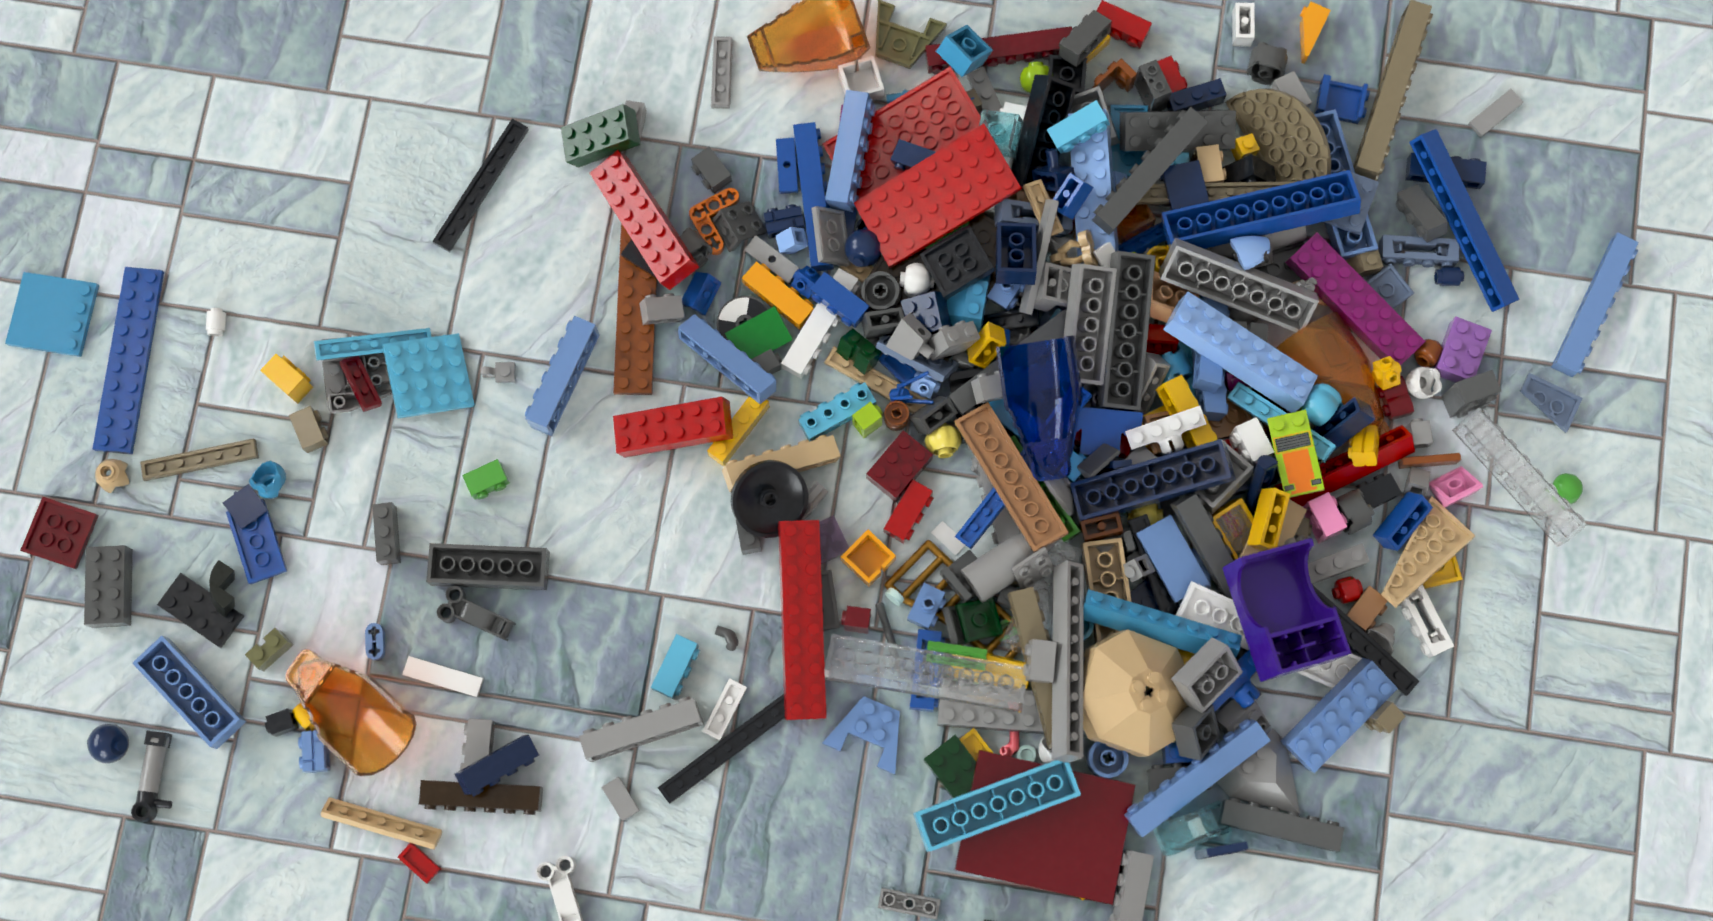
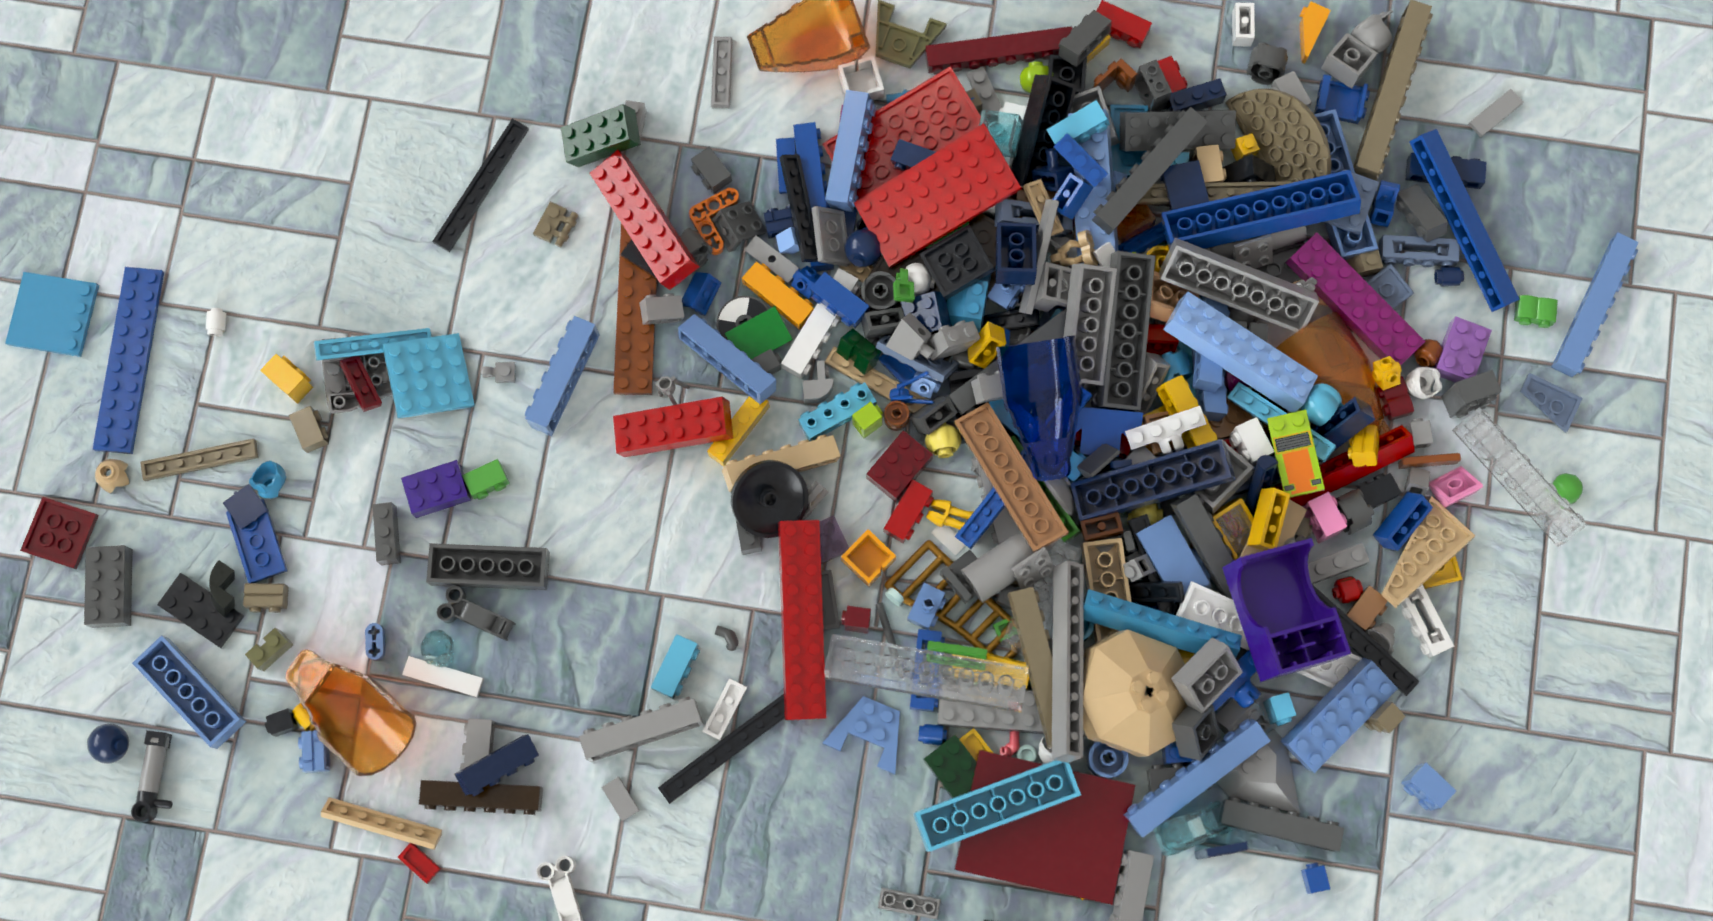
(265, 596): none -> dark tan brick
(436, 489): none -> dark purple brick
(437, 648): none -> clear light blue hair
(551, 221): none -> dark tan plate
(667, 387): none -> light grey plant
(799, 206): none -> black plate
(818, 390): none -> light grey brick
(903, 288): none -> bright green plate
(932, 734): none -> blue brick
(947, 509): none -> yellow piece
(953, 625): dark grey tile -> none
(964, 50): dark azure brick -> none
(979, 620): dark green plate -> none
(1040, 661): light grey brick -> none
(1080, 160): none -> blue brick
(1156, 591): none -> black tile
(1250, 250): light blue brick -> none
(1279, 709): none -> medium azure brick
(1315, 878): none -> blue brick
(1349, 60): none -> light grey brick
(1374, 32): none -> light grey piece
(1383, 203): none -> blue brick
(1428, 787): none -> medium blue brick
(1535, 310): none -> bright green brick

